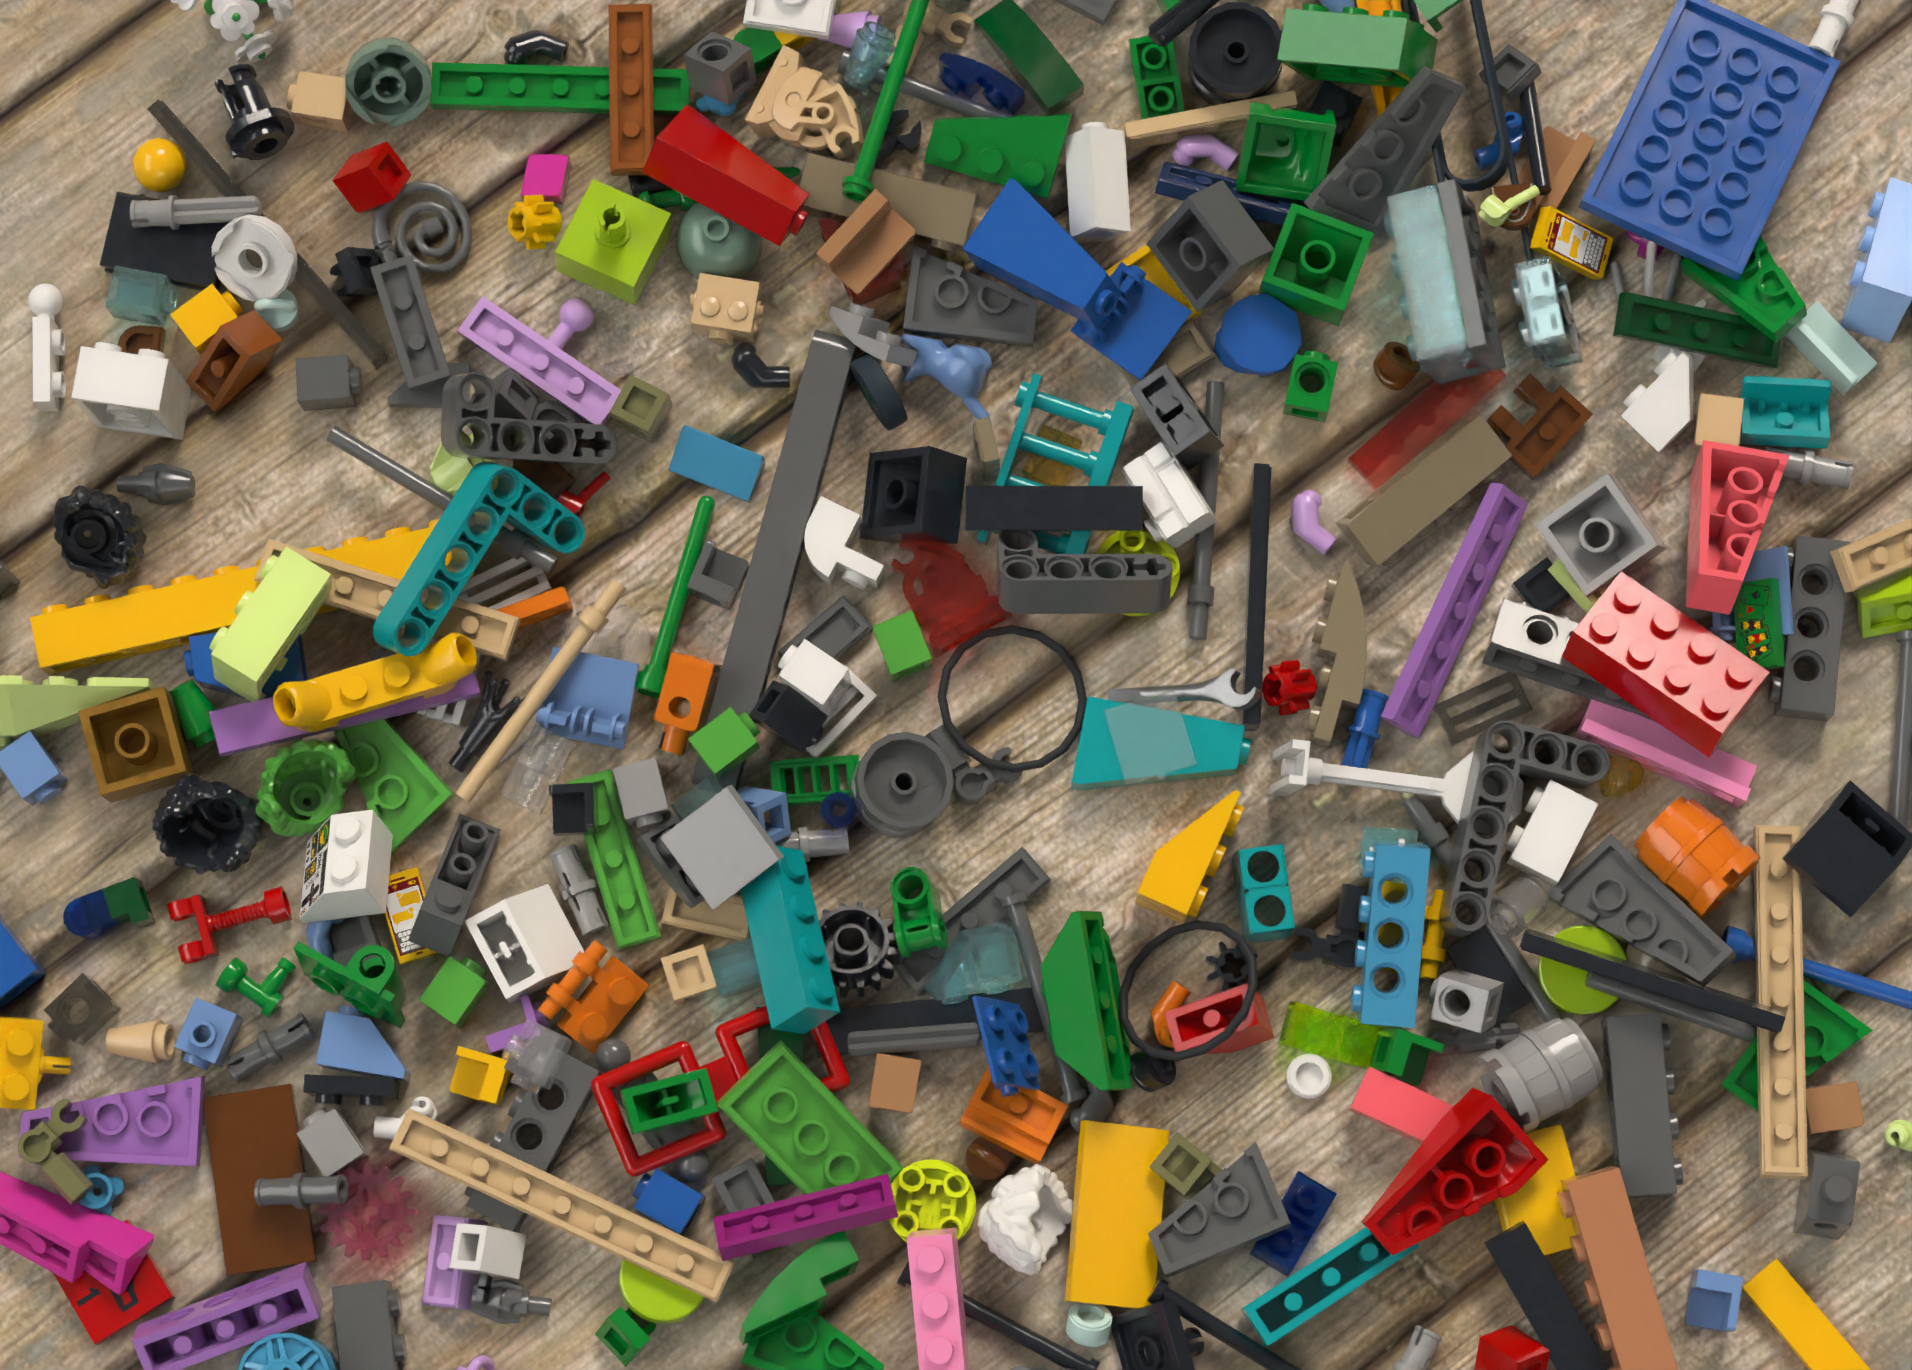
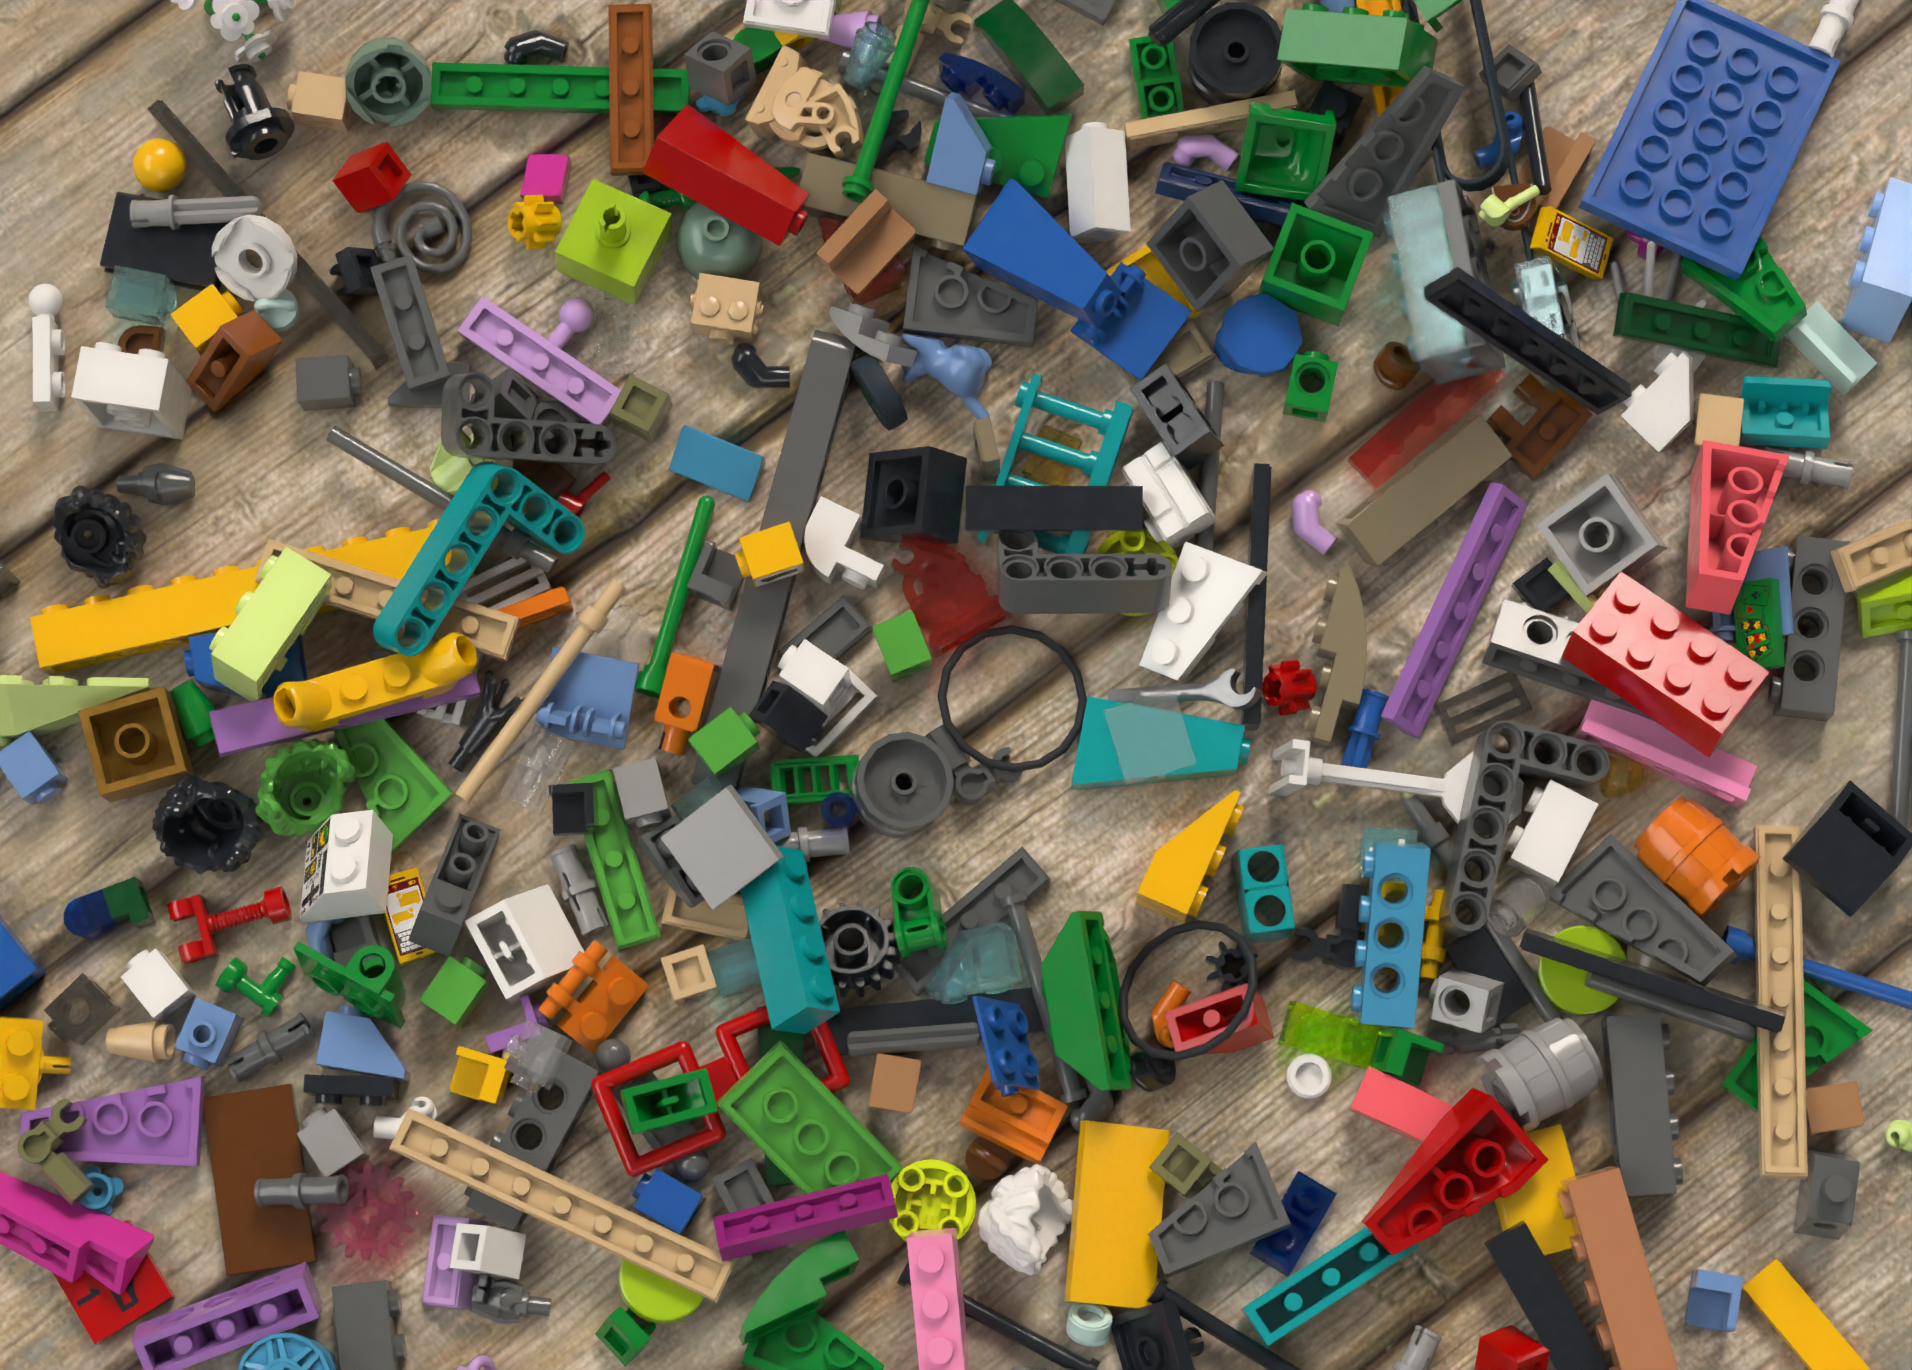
(157, 983): none -> white brick
(770, 555): none -> yellow brick
(960, 150): none -> medium blue slope
(1202, 599): none -> white wing
(1527, 341): none -> black tile

